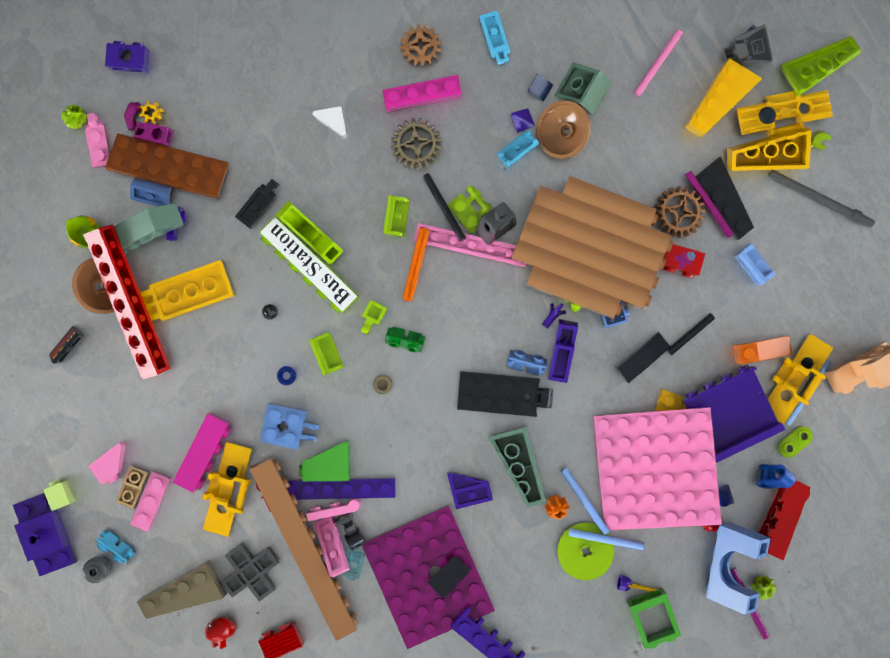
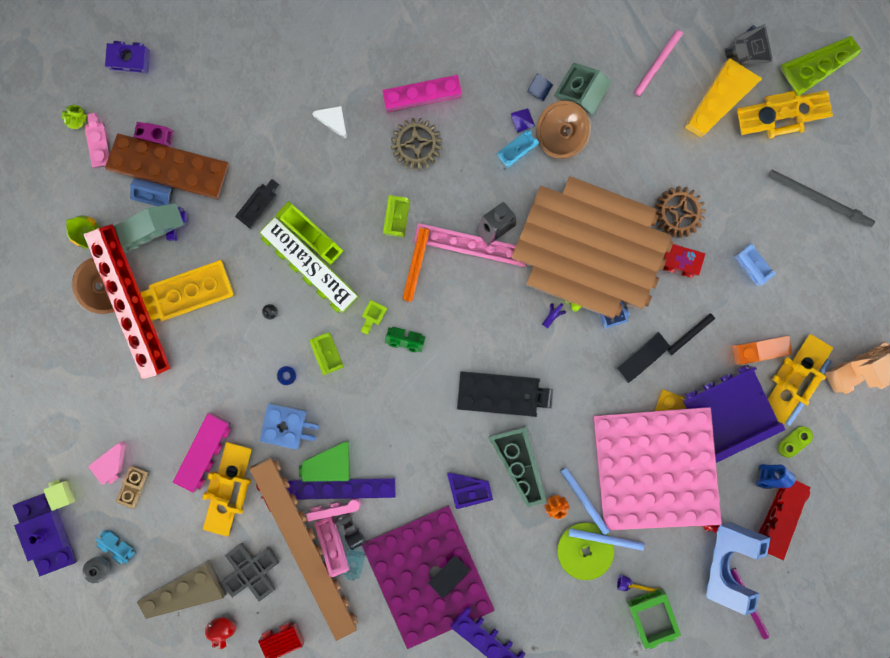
(65, 345): black slope -> none
(129, 114): magenta arm -> none
(150, 501): bright pink plate -> none
(155, 115): yellow gear -> none
(382, 384): dark tan tile -> none
(412, 46): medium nougat gear -> none
(444, 207): black bar -> none
(466, 213): lime plate -> none
(495, 36): medium azure hinge -> none
(535, 363): medium blue hinge -> none
(563, 350): dark purple slope -> none
(709, 204): magenta bar -> none
(725, 197): black wing -> none
(725, 496): clear blue plate -> none
(764, 587): lime gear -> none
(775, 152): yellow wedge -> none
(817, 138): lime piece -> none

